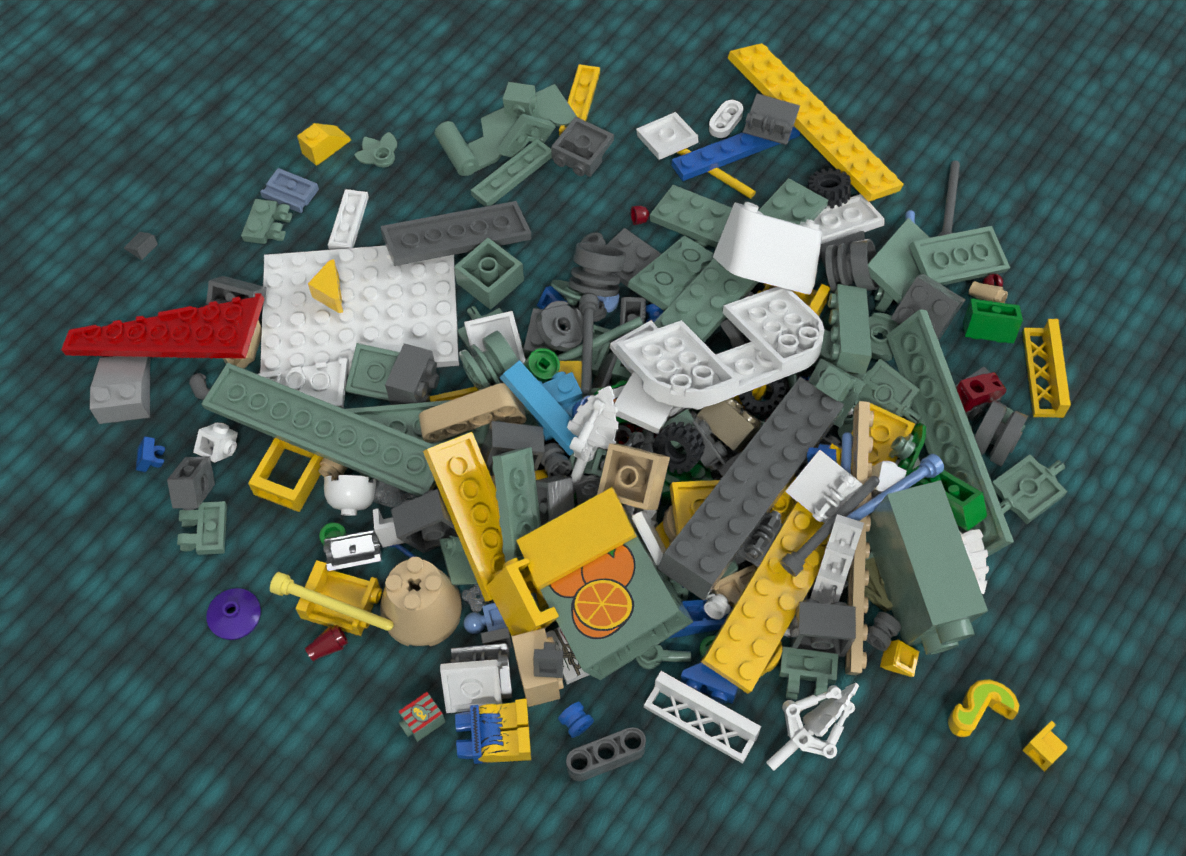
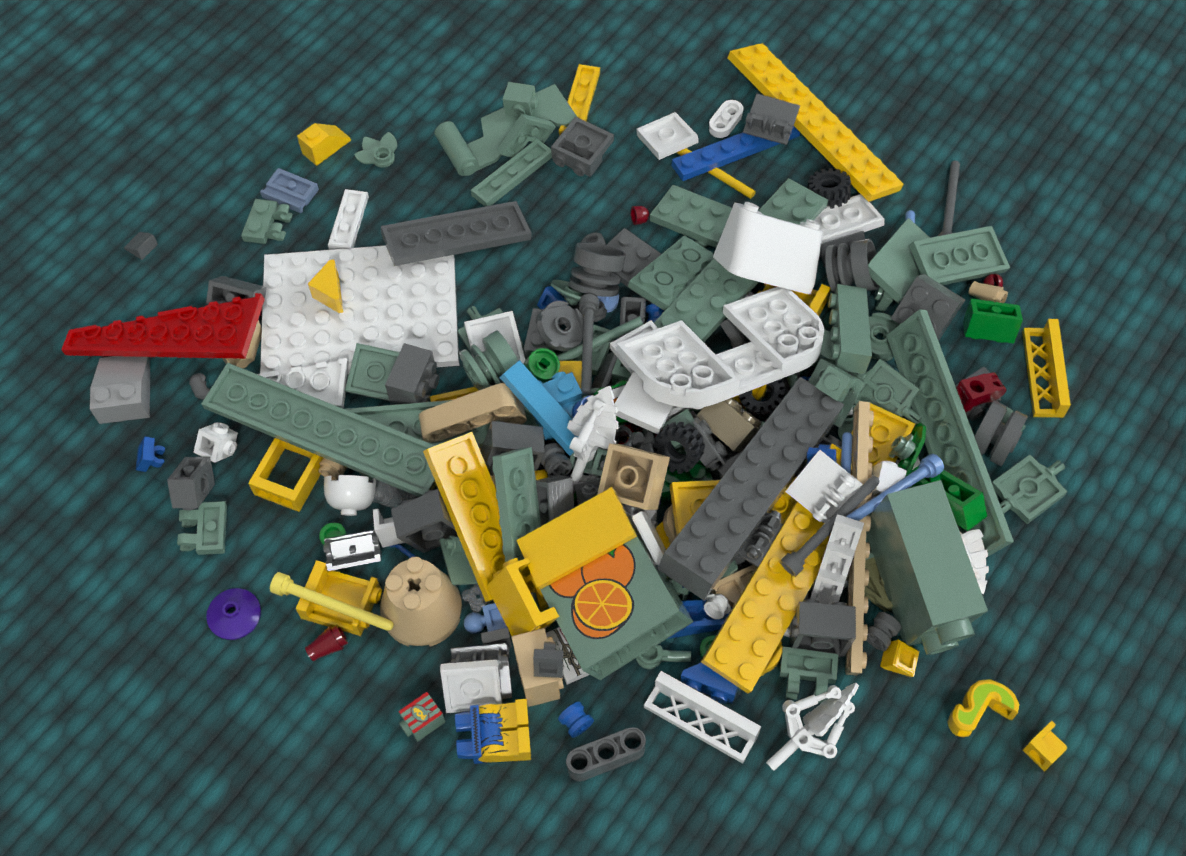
(489, 273): sand green brick -> none

